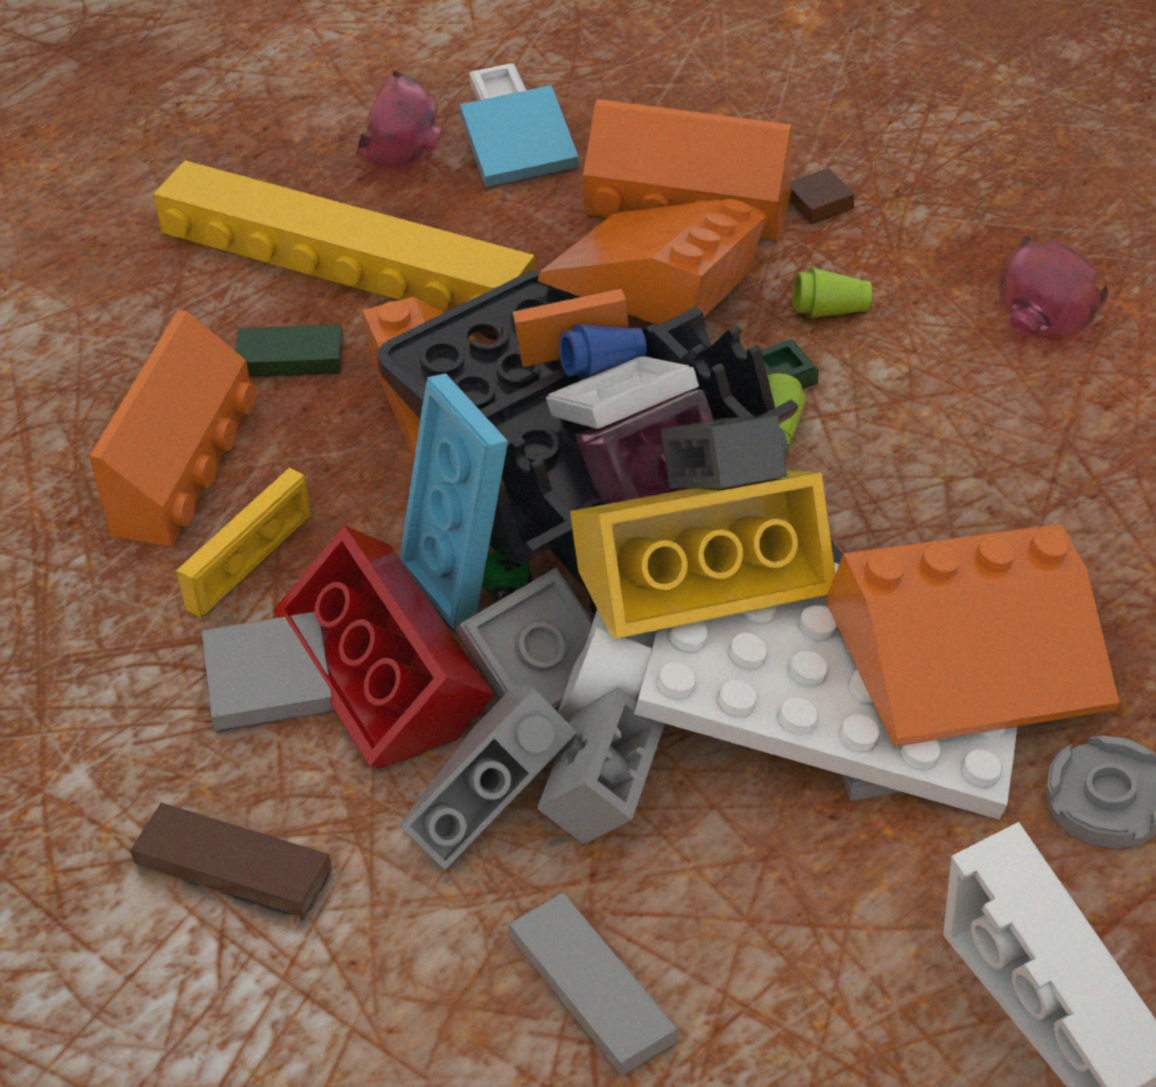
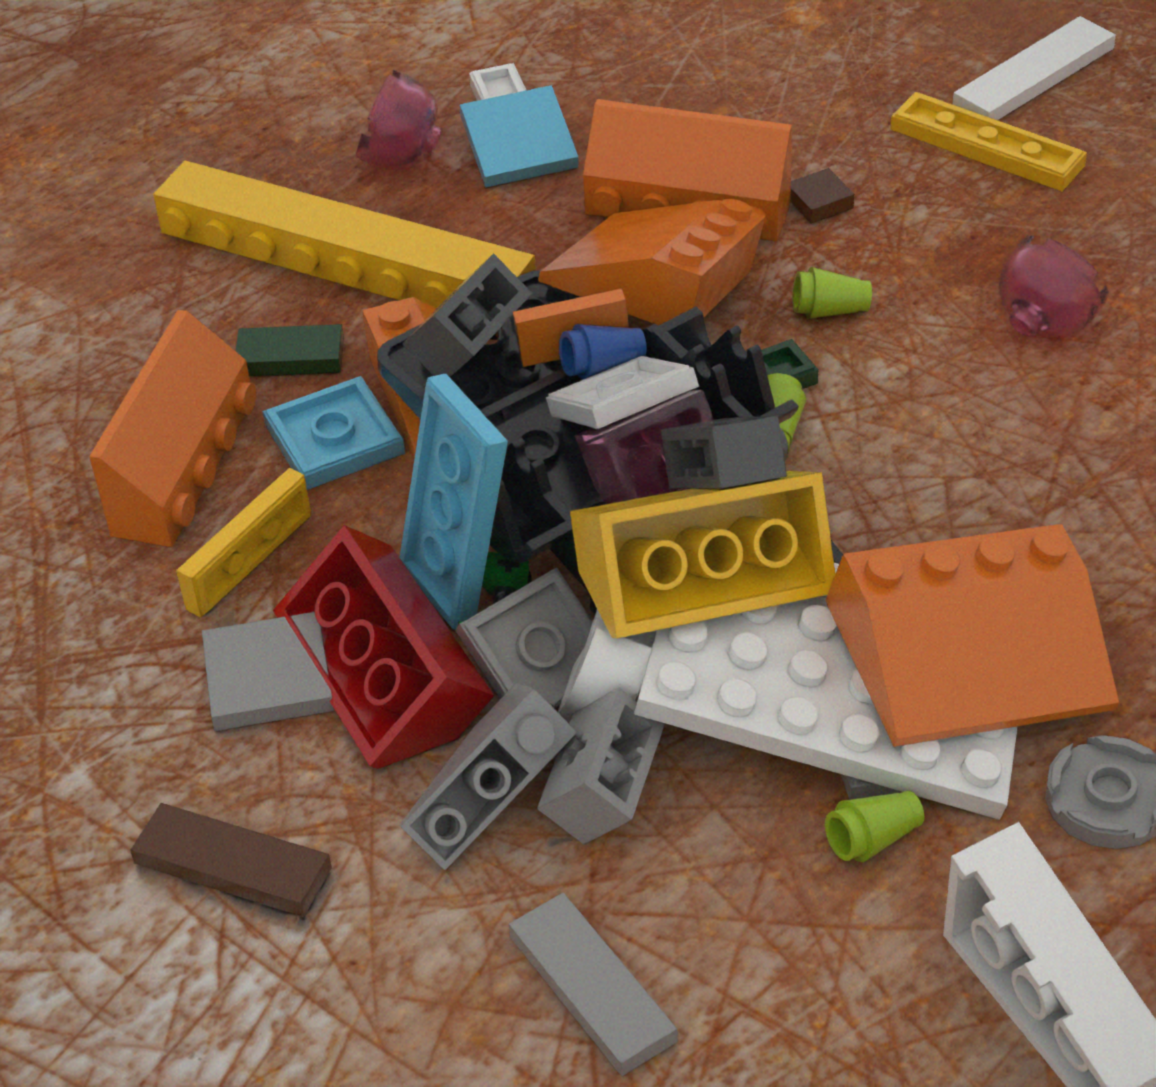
(334, 432): none -> medium azure tile
(467, 318): none -> dark grey brick
(871, 824): none -> lime cone
(989, 141): none -> yellow tile
(1035, 69): none -> white tile

